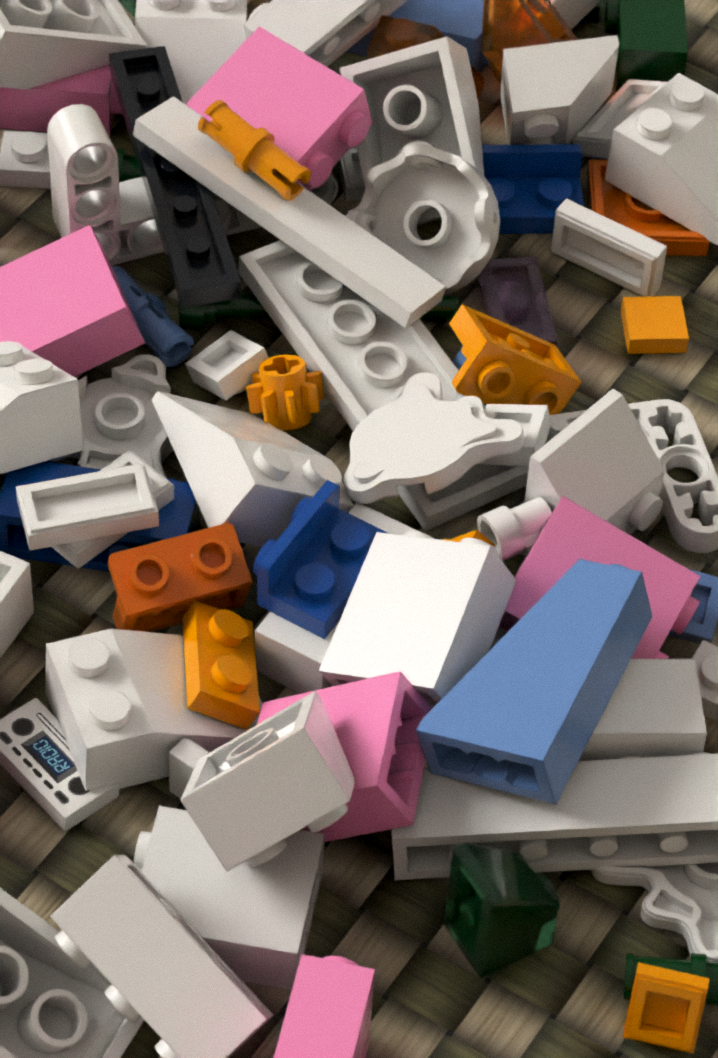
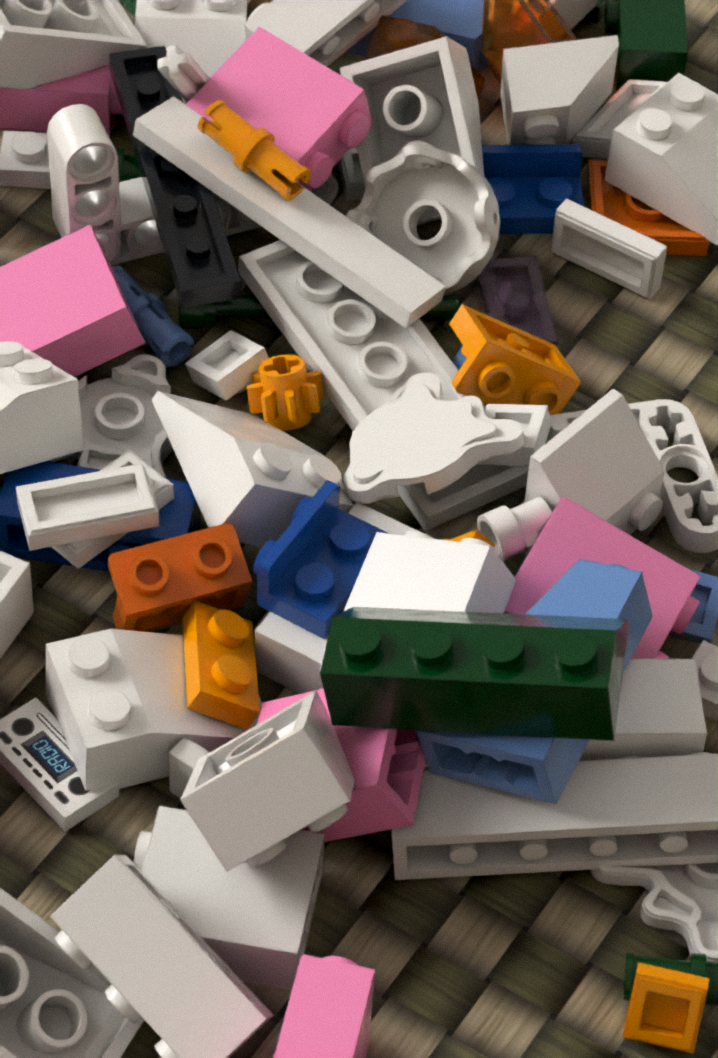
(182, 72): none -> white axle
(475, 672): none -> dark green slope
(498, 907): clear green slope -> none
(654, 325): light orange tile -> none

